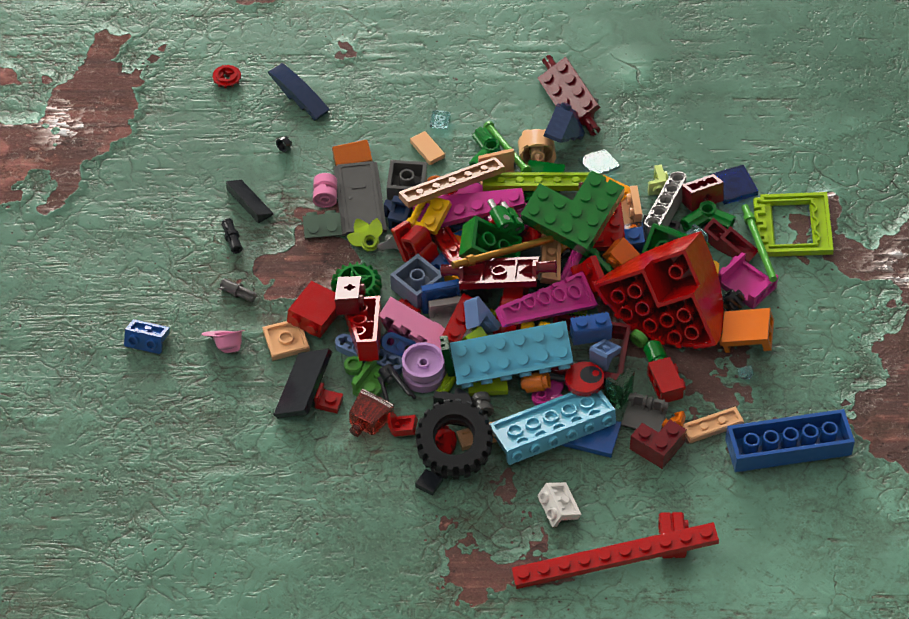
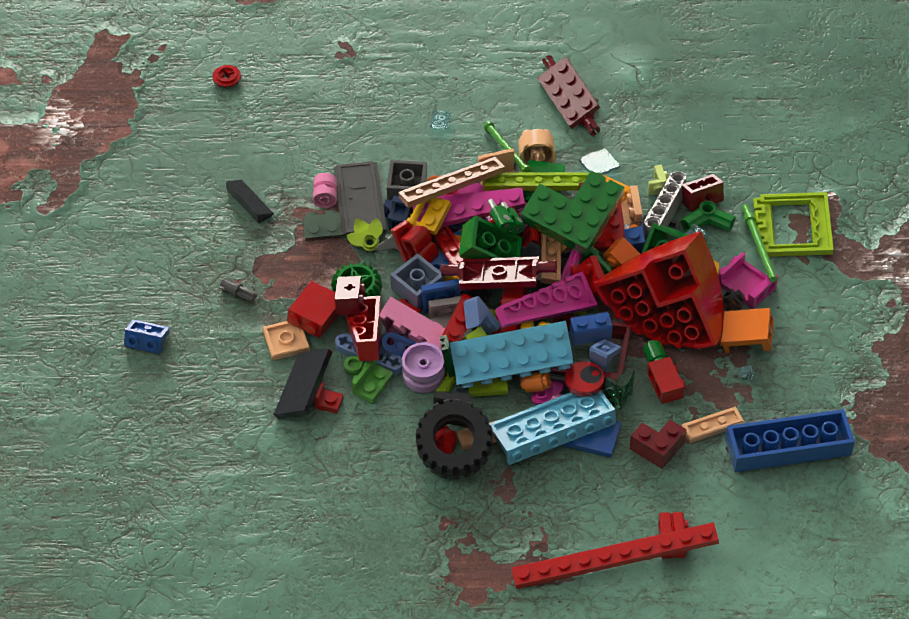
(226, 340): bright pink piece -> none
(231, 236): black pin -> none
(281, 141): black hinge -> none
(299, 91): dark blue slope -> none
(352, 153): orange slope -> none
(369, 413): clear red torso -> none
(390, 375): black plant -> none
(402, 424): red plate -> none
(427, 148): light nougat tile -> none
(429, 482): black tile -> none
(471, 260): pearl gold bar -> none
(483, 400): dark grey wheel -> none
(485, 142): green piece -> none
(558, 503): white bracket -> none
(564, 124): dark blue wedge -> none
(638, 338): bright green tile -> none
(646, 411): dark grey hinge -> none
(679, 418): orange tile -> none
(728, 241): dark red slope -> none
(736, 184): clear blue tile -> none

